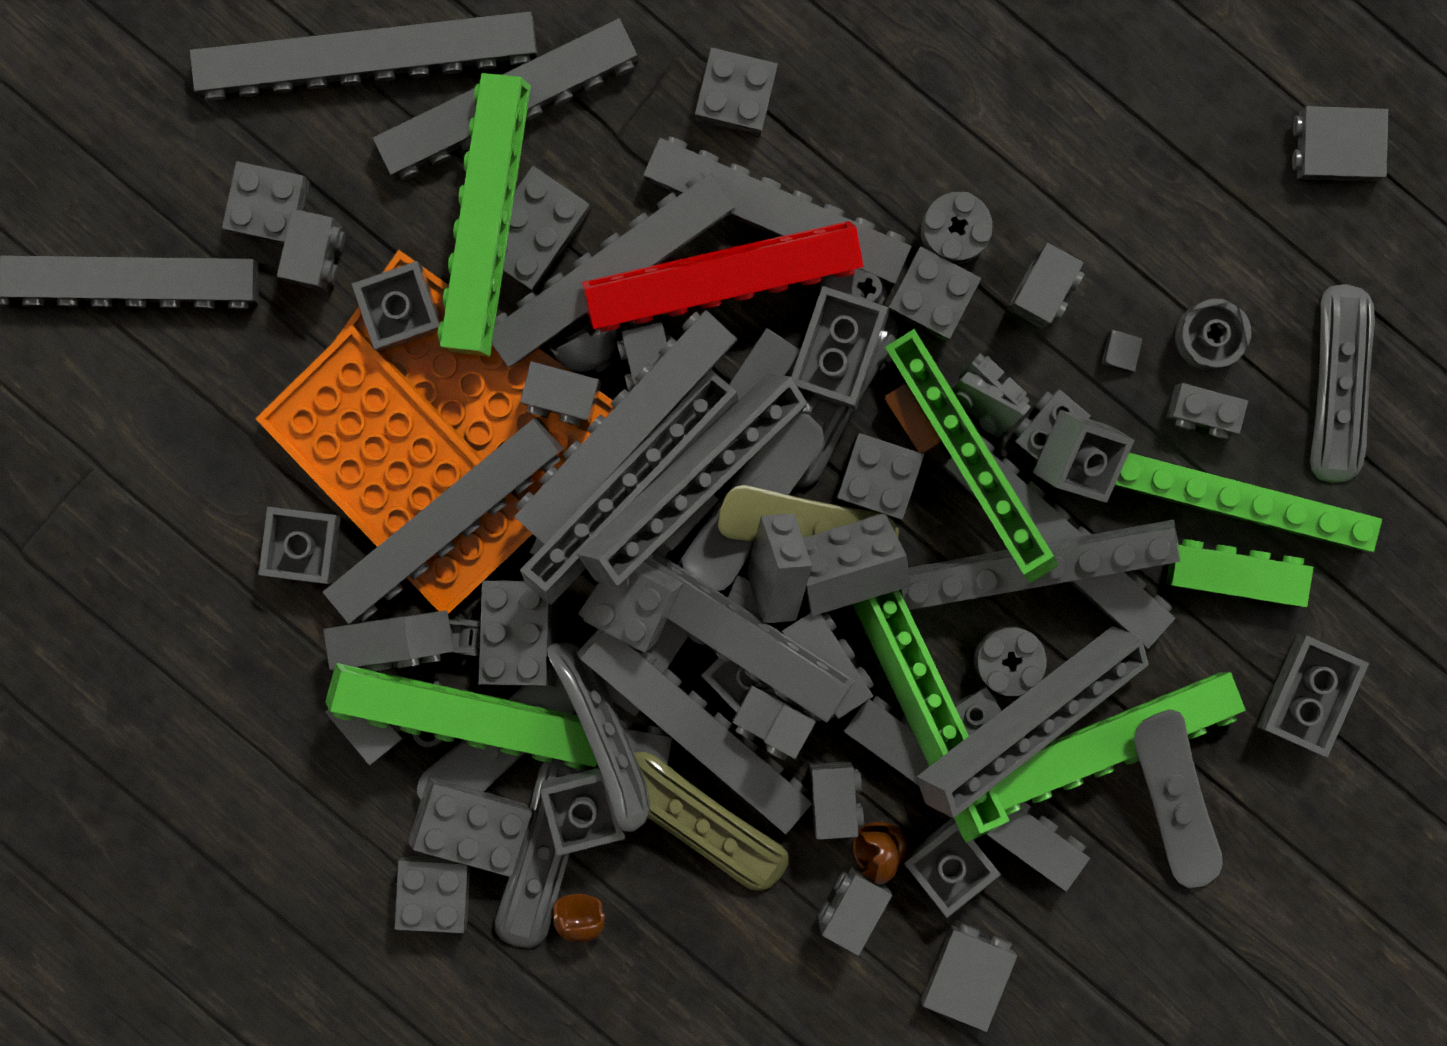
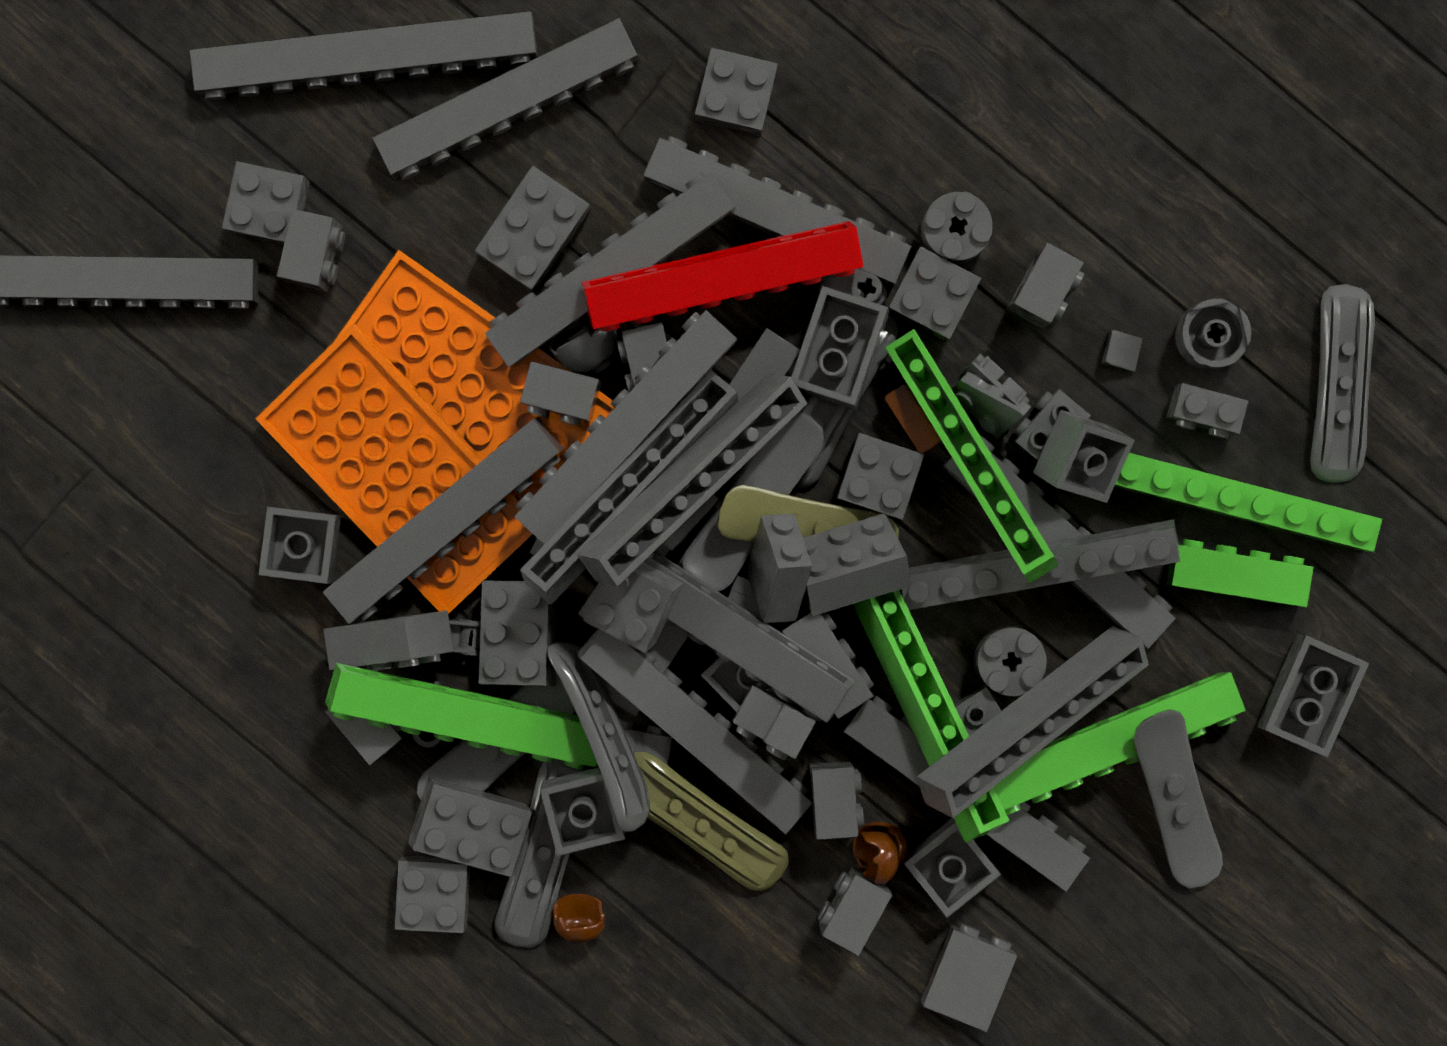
(397, 306): dark grey brick -> none
(484, 214): bright green brick -> none
(1341, 144): dark grey brick -> none

